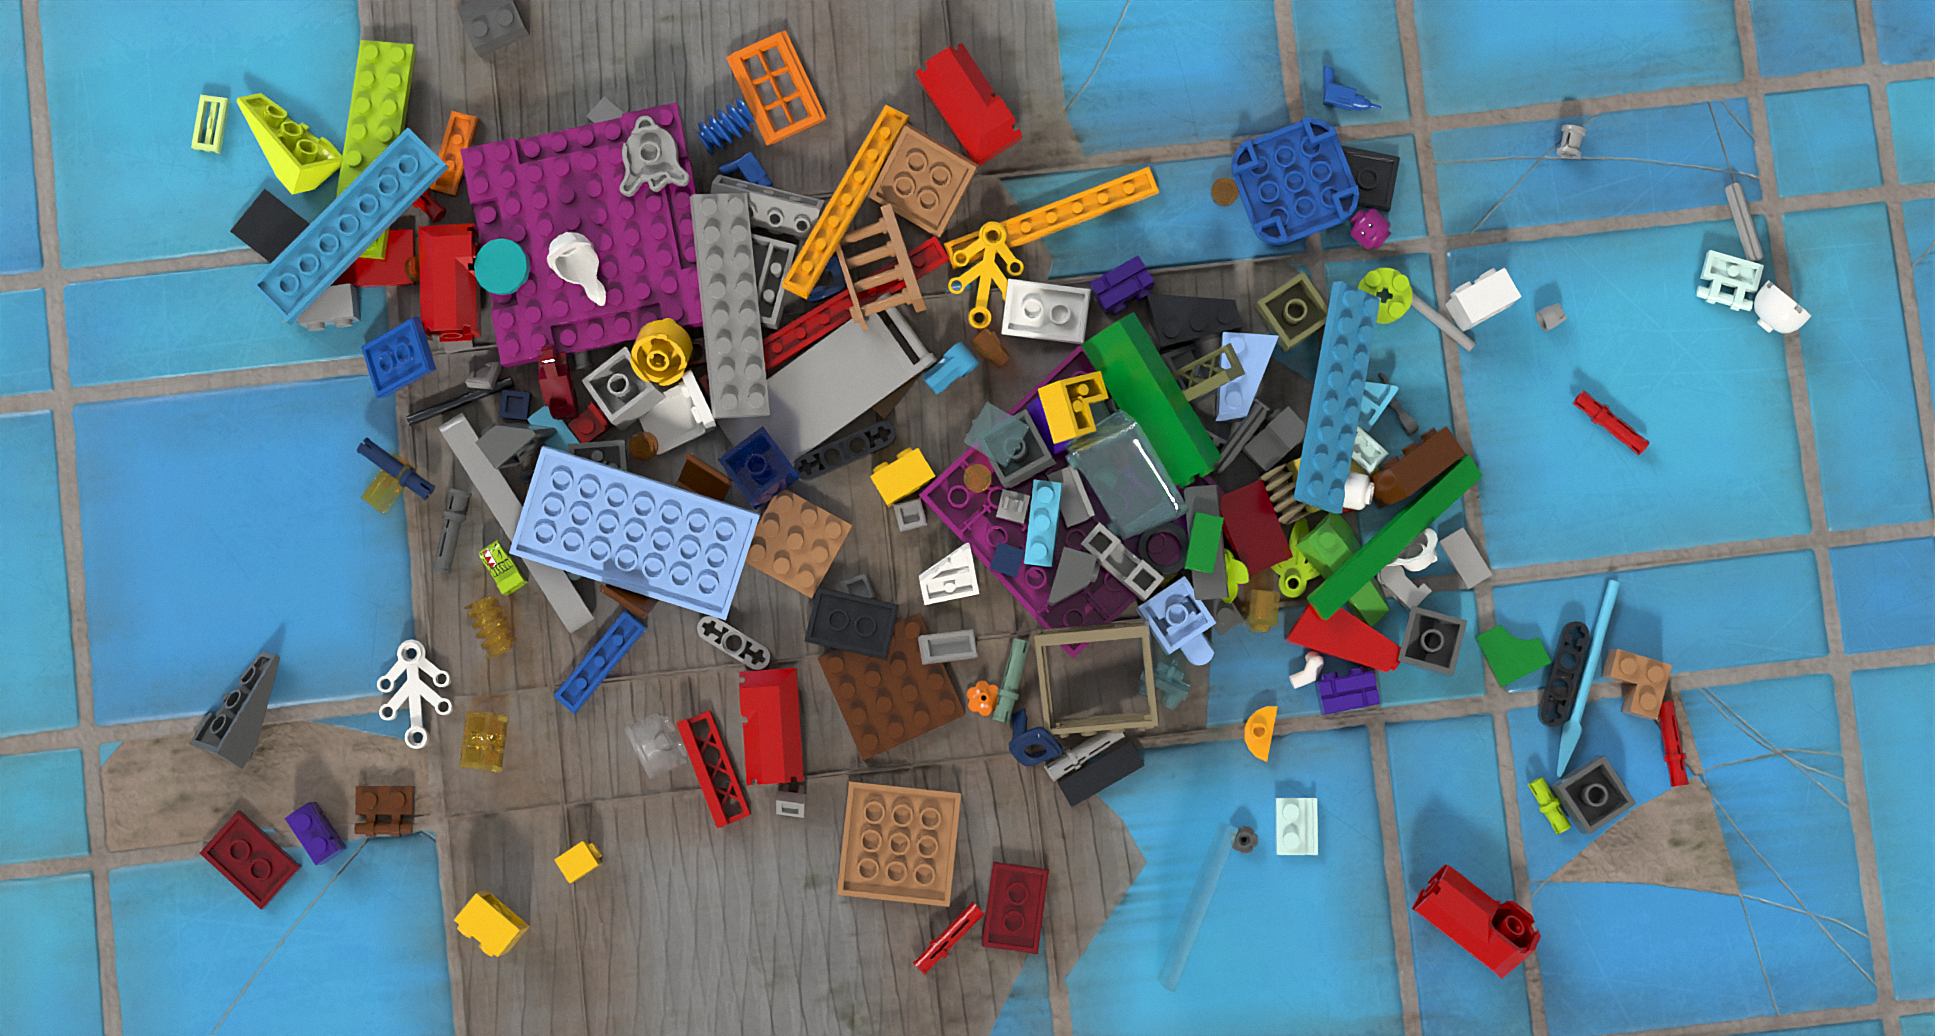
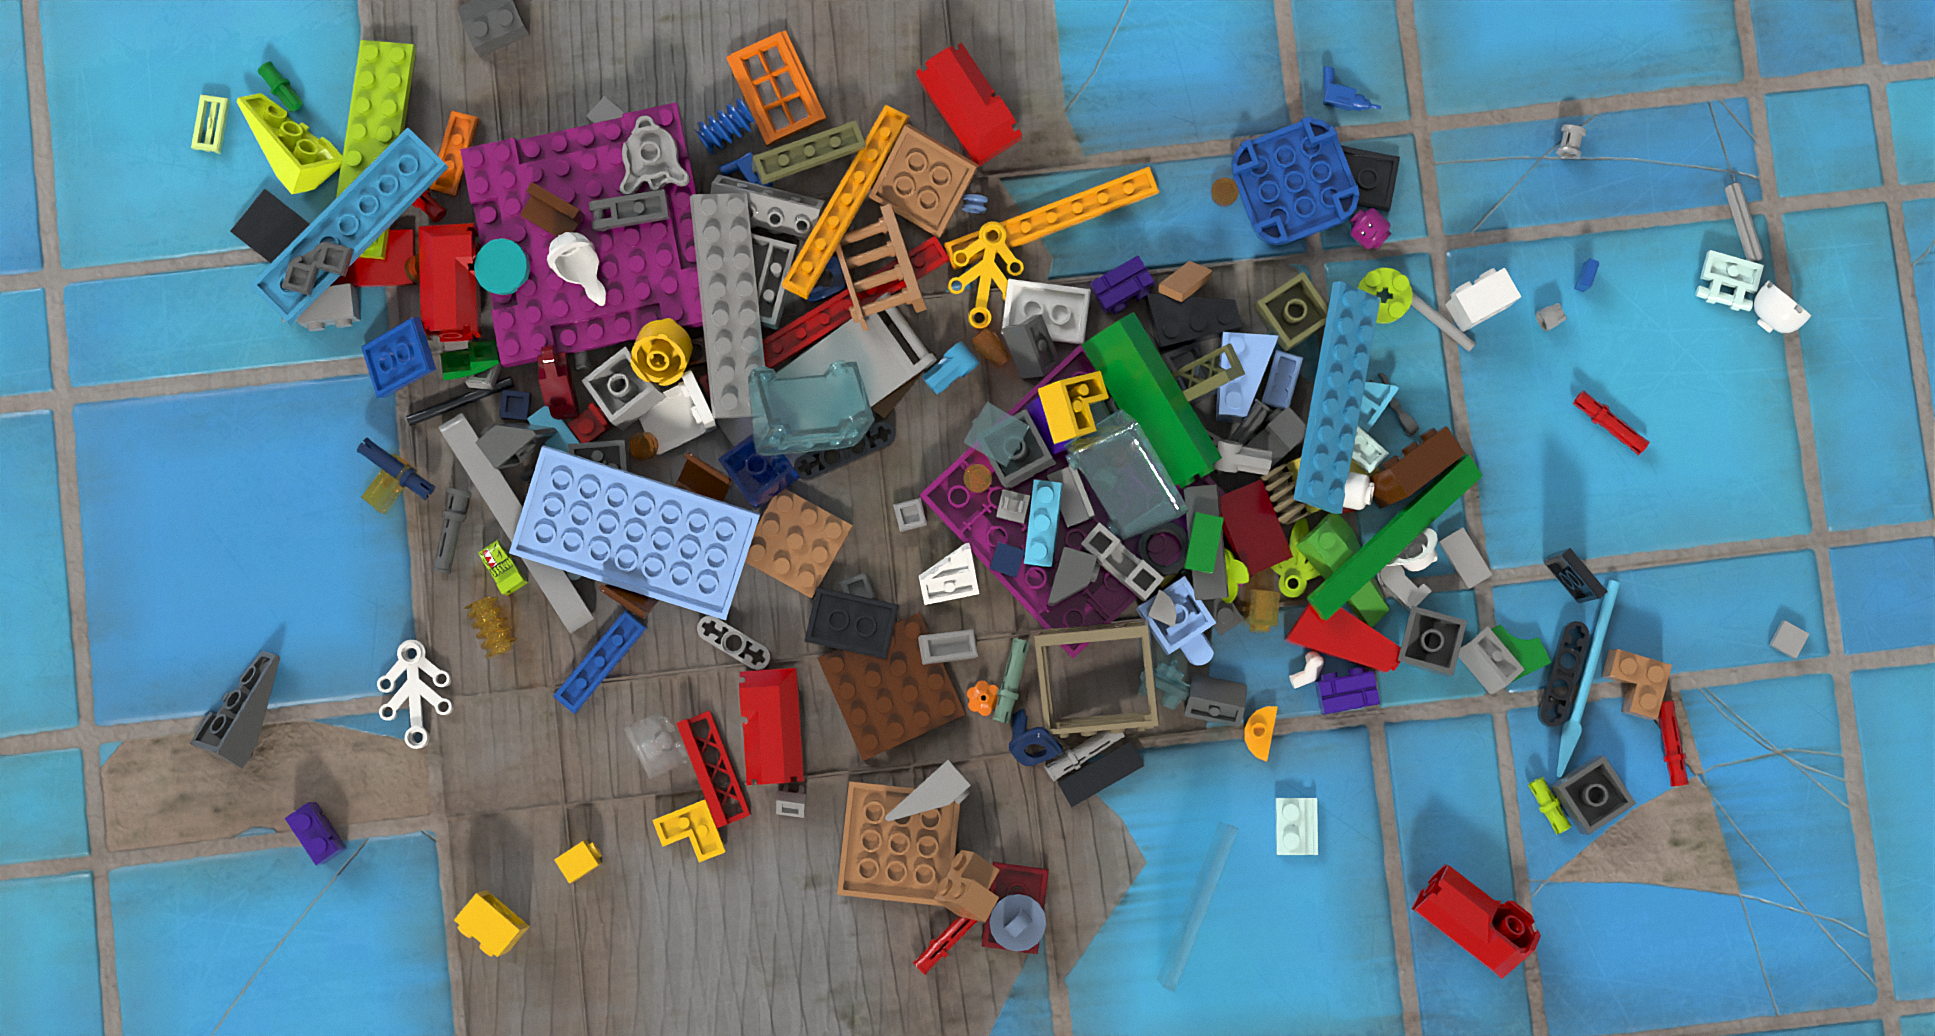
(250, 860): dark red tile -> none
(280, 86): none -> green axle
(304, 269): none -> dark grey tile
(384, 800): reddish brown plate -> none
(476, 359): none -> green slope
(483, 741): clear yellow brick -> none
(551, 211): none -> reddish brown panel
(630, 210): none -> dark grey plate
(696, 823): none -> yellow plate
(808, 152): none -> olive fence
(808, 410): none -> clear light blue windscreen
(902, 476): yellow brick -> none
(936, 791): none -> light grey slope
(967, 887): none -> medium nougat brick
(975, 203): none -> medium blue bush
(1017, 922): none -> sand blue tile
(1031, 347): none -> dark grey panel
(1163, 609): none -> light grey tile
(1185, 281): none -> medium nougat tile
(1216, 700): none -> dark grey panel
(1242, 458): none -> light grey piece
(1252, 840): dark grey plate -> none
(1282, 380): none -> light blue plate
(1490, 661): none -> light grey panel
(1574, 576): none -> black tile
(1587, 275): none -> blue tile
(1789, 639): none -> light grey tile

